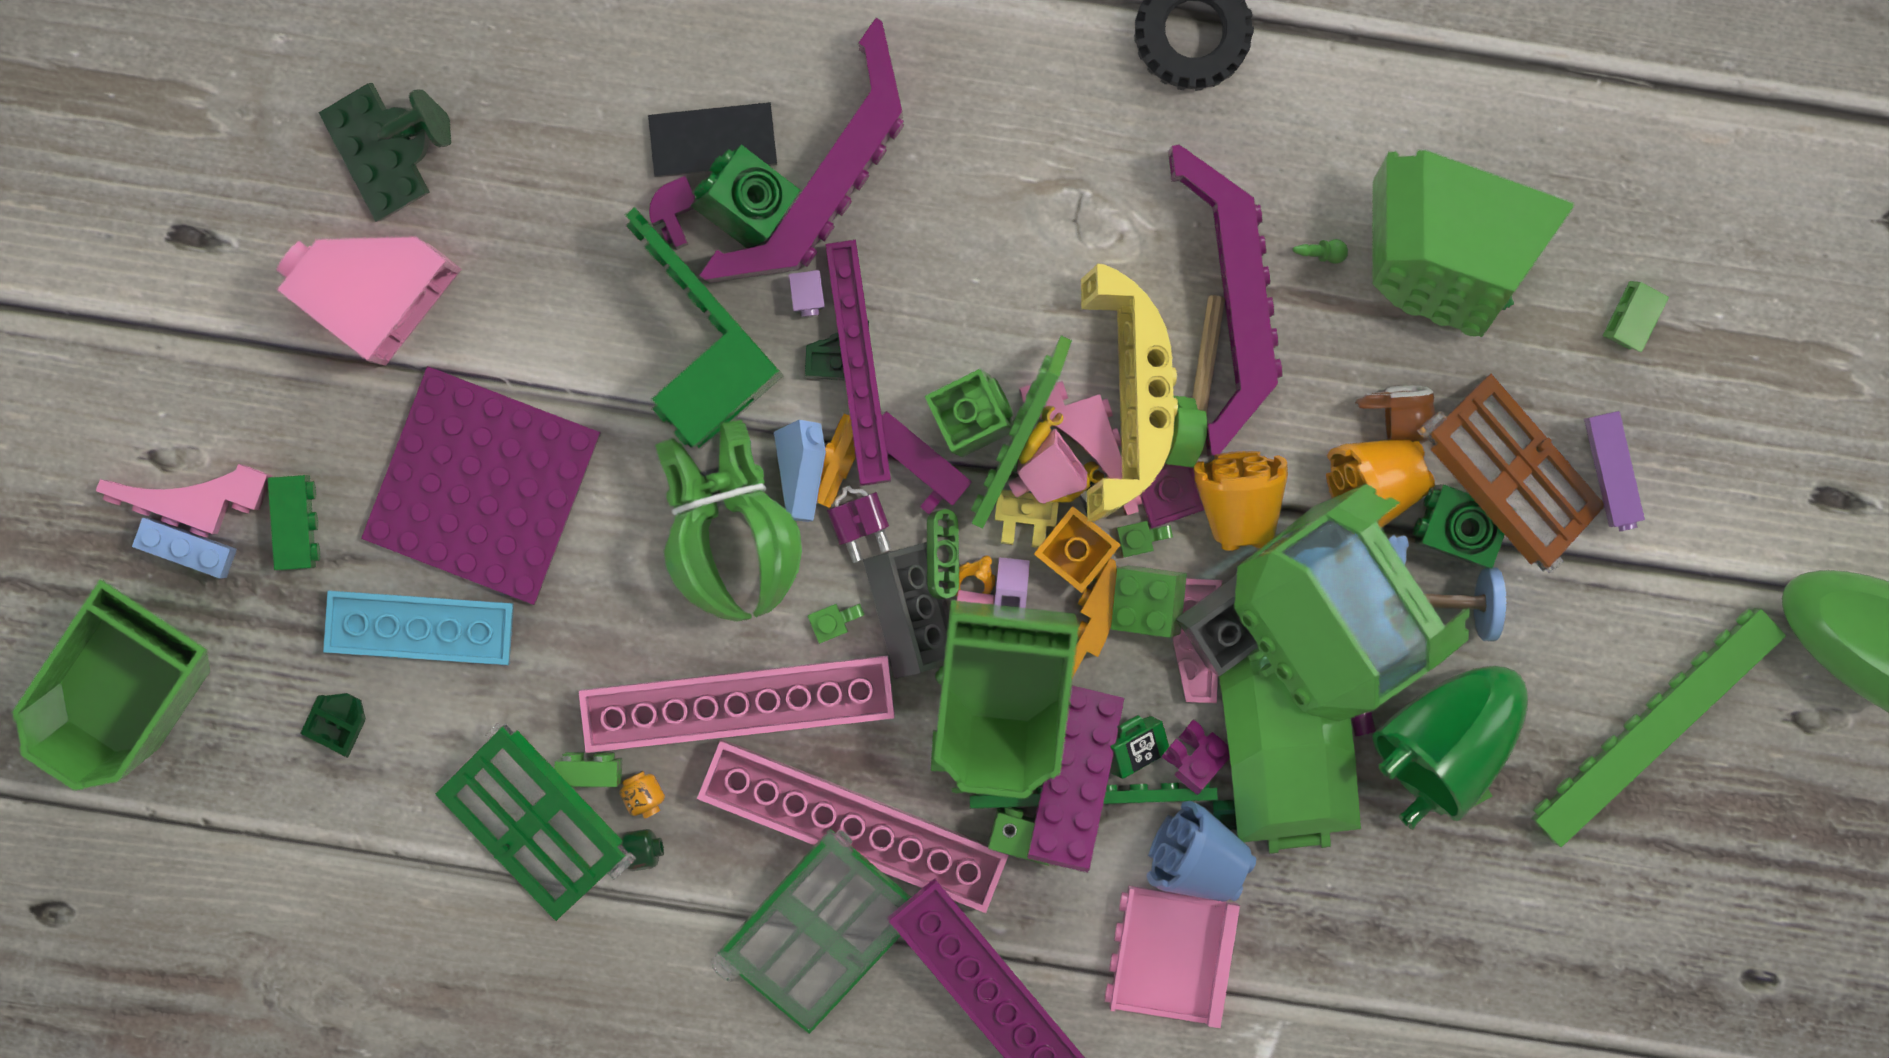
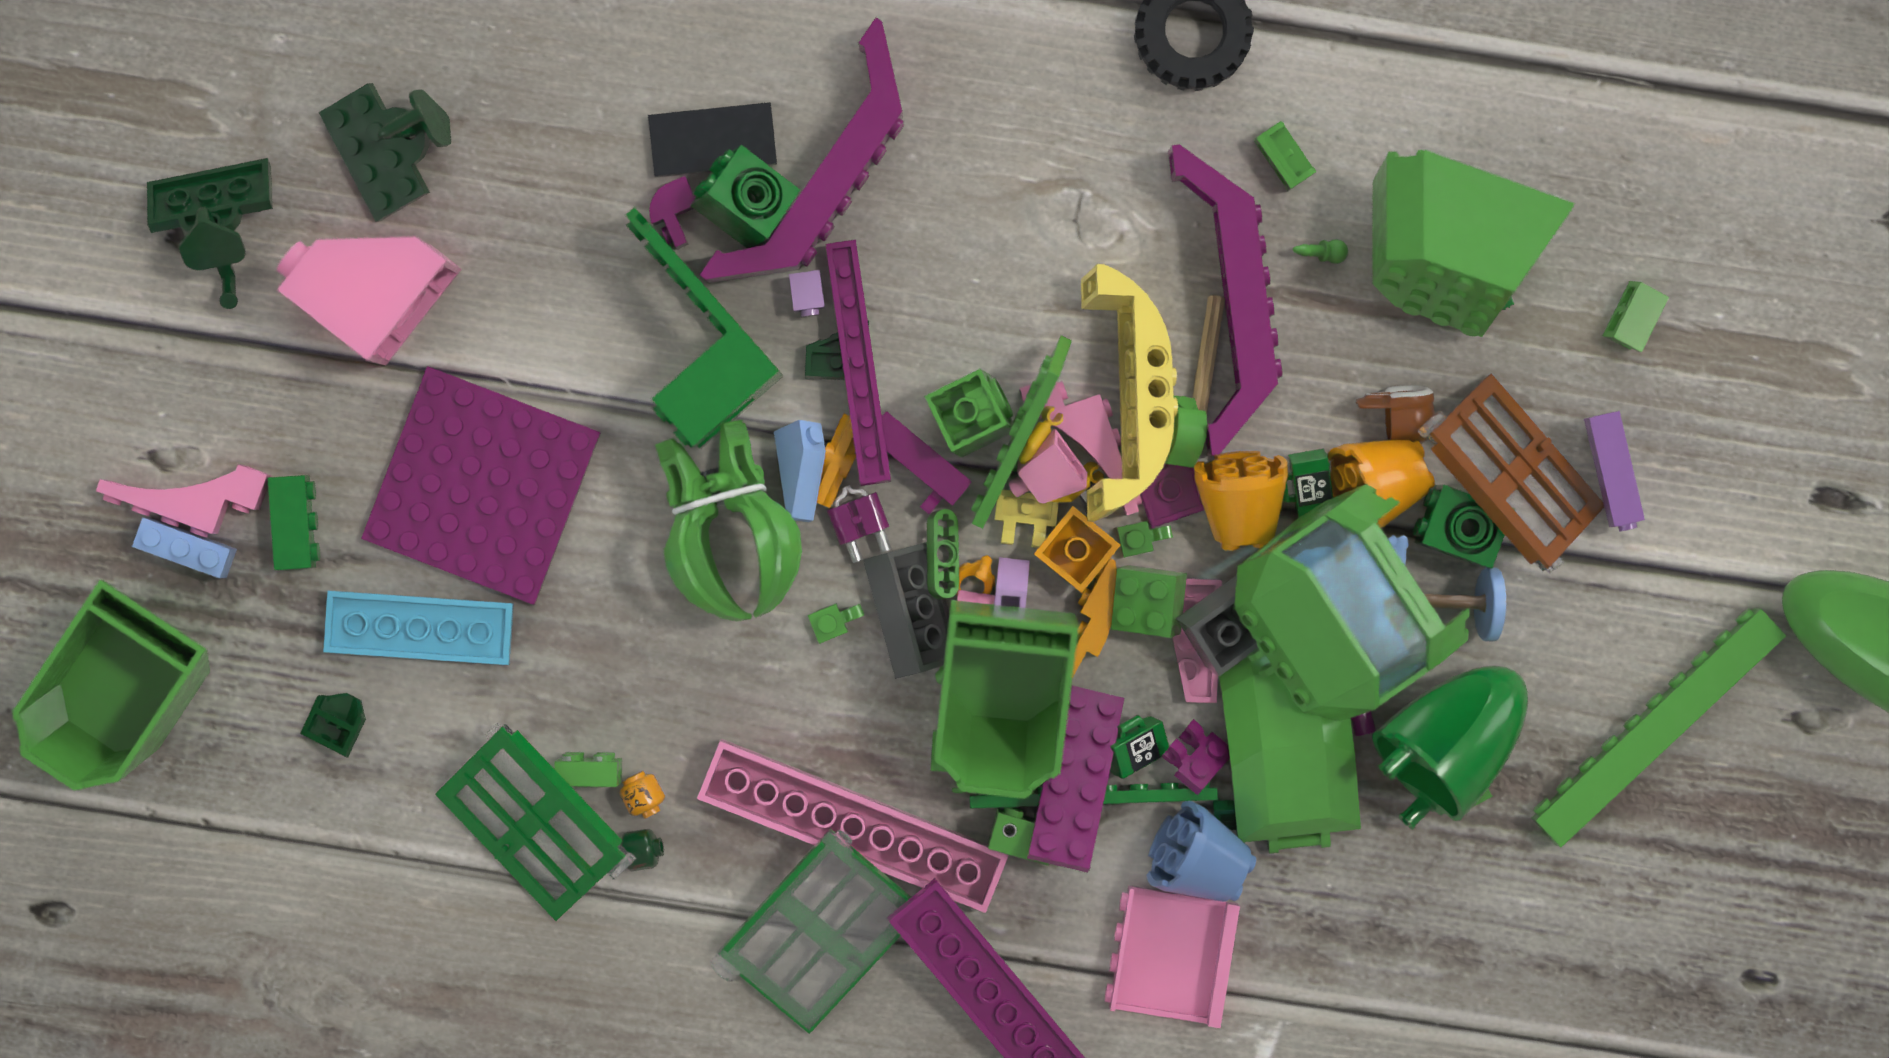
(209, 210): none -> dark green plate
(736, 704): bright pink brick -> none
(1284, 156): none -> bright green hinge
(1309, 480): none -> piece

